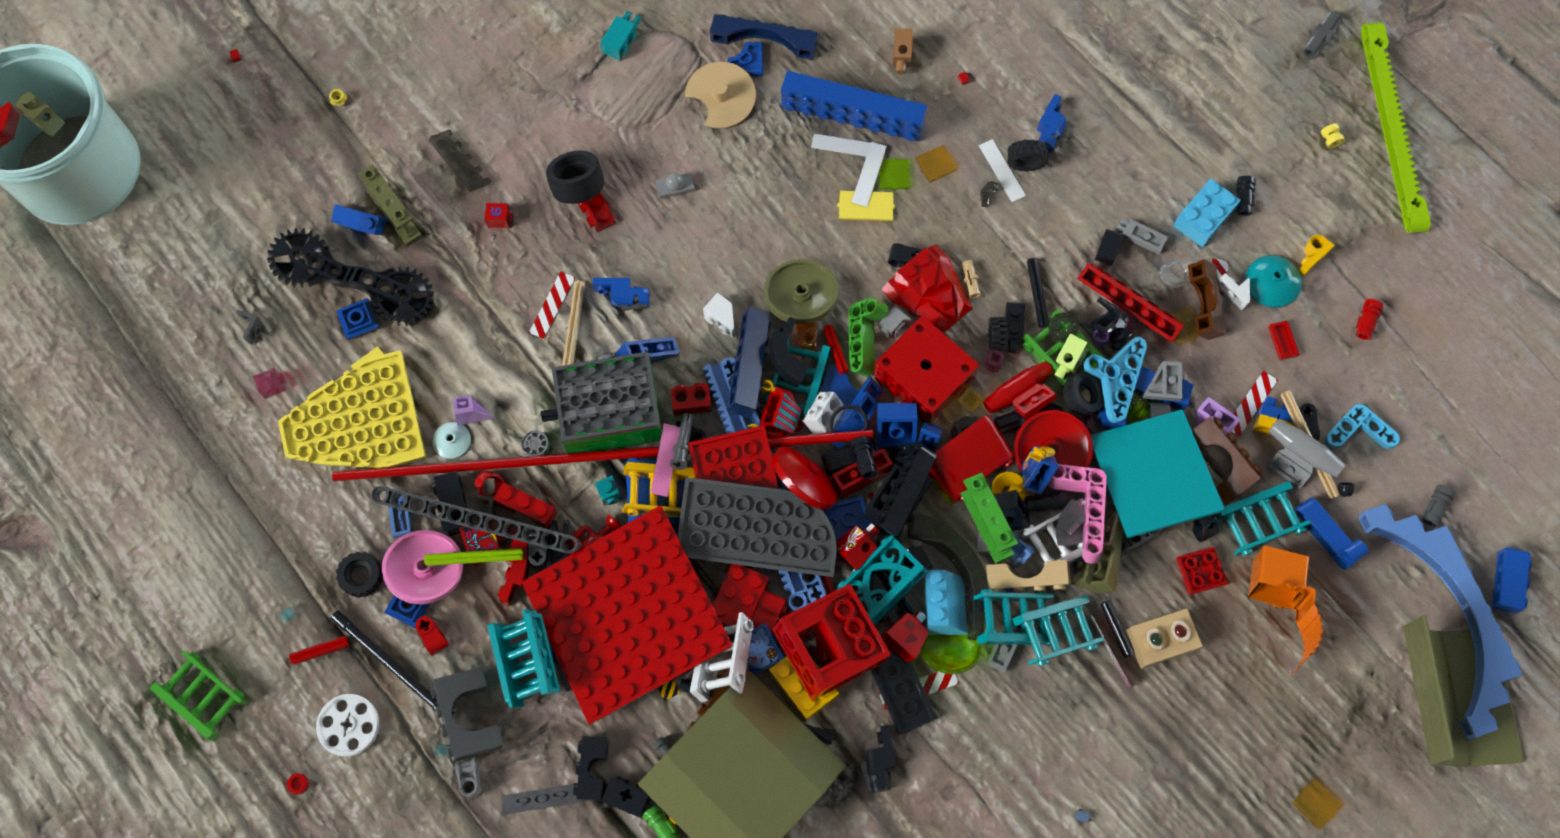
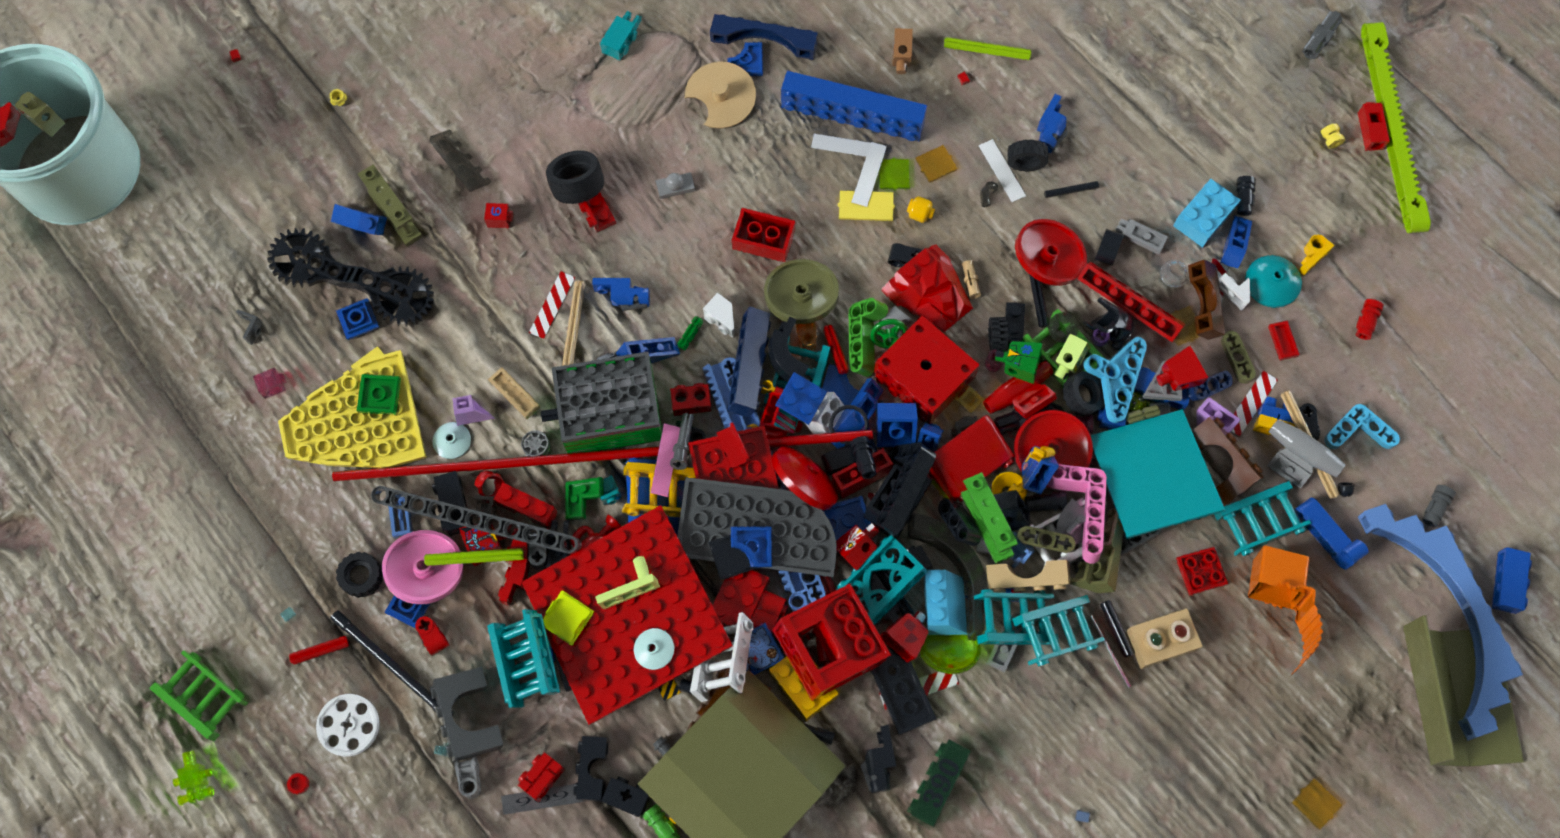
(191, 779): none -> clear neon green piece
(378, 394): none -> green tile
(514, 393): none -> tan plate
(541, 776): none -> red brick
(567, 617): none -> neon yellow piece
(577, 493): none -> green tile
(645, 583): none -> yellowish green piece
(661, 655): none -> light aqua dish
(690, 333): none -> green axle
(729, 560): none -> black piece
(733, 446): none -> red panel
(755, 543): none -> blue tile
(763, 235): none -> red brick
(801, 398): none -> blue plate
(889, 335): none -> green piece
(920, 209): none -> yellow head
(939, 784): none -> clear green brick
(959, 522): none -> black beam
(987, 48): none -> lime axle
(1021, 360): none -> green torso
(1050, 252): none -> red dish
(1059, 548): none -> olive beam
(1071, 189): none -> black bar
(1148, 412): none -> olive piece
(1182, 371): none -> red torso
(1205, 528): black piece -> none
(1216, 386): none -> dark blue beam
(1236, 242): none -> blue slope
(1248, 368): none -> olive beam
(1373, 126): none -> red brick

